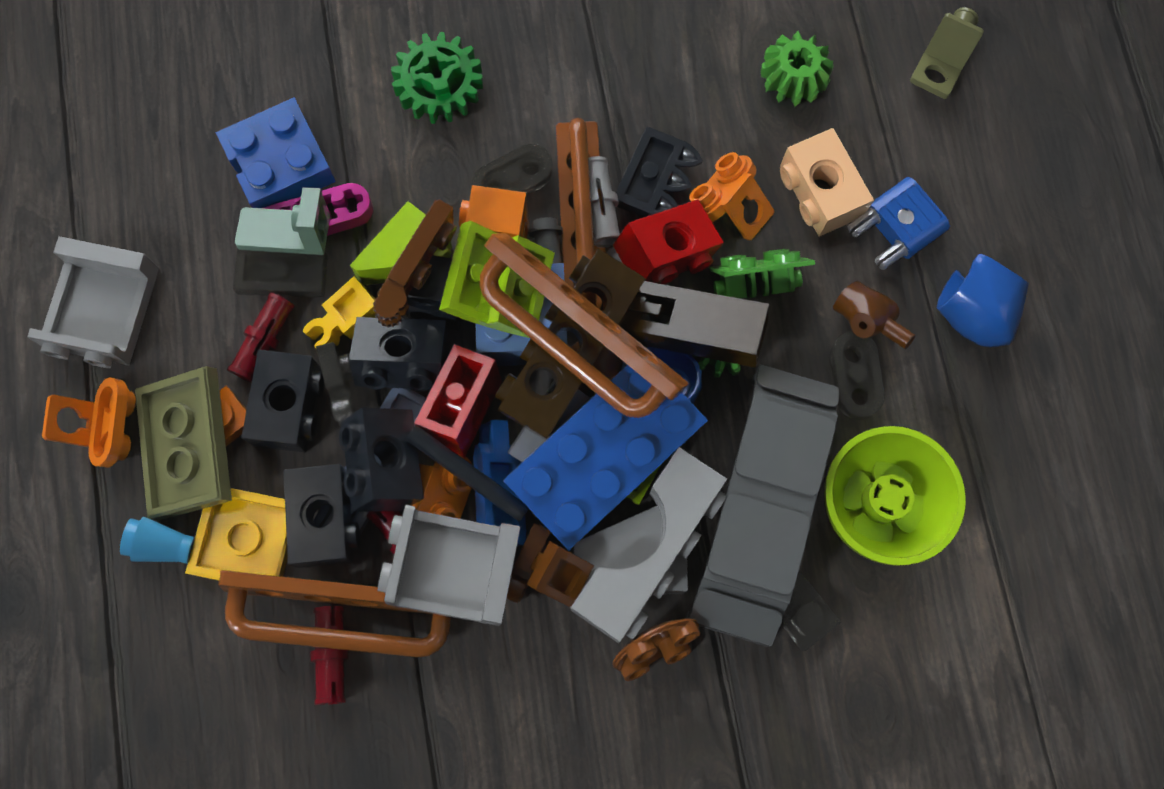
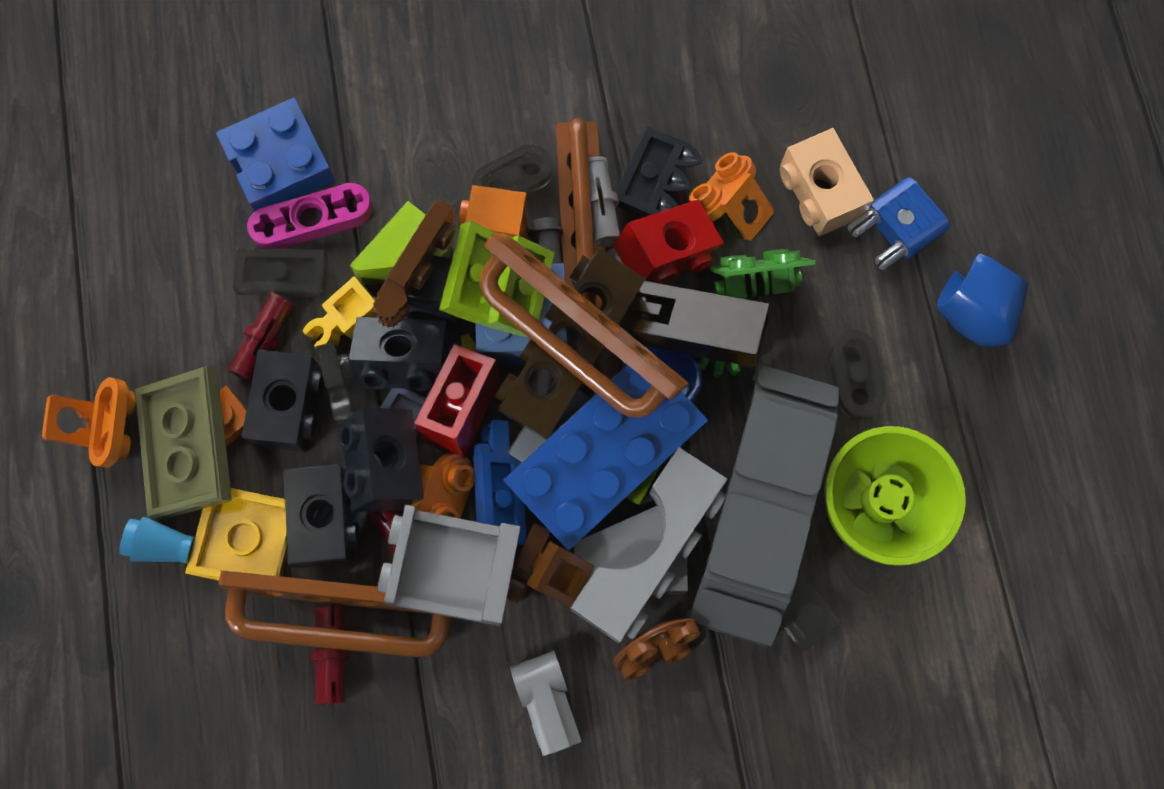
(96, 303): light grey panel -> none
(286, 231): bracket -> none
(457, 83): green gear -> none
(467, 473): black bar -> none
(468, 343): none -> yellow piece
(543, 693): none -> light grey piece
(796, 68): bright green gear -> none
(872, 314): reddish brown piece -> none
(948, 51): olive bracket -> none

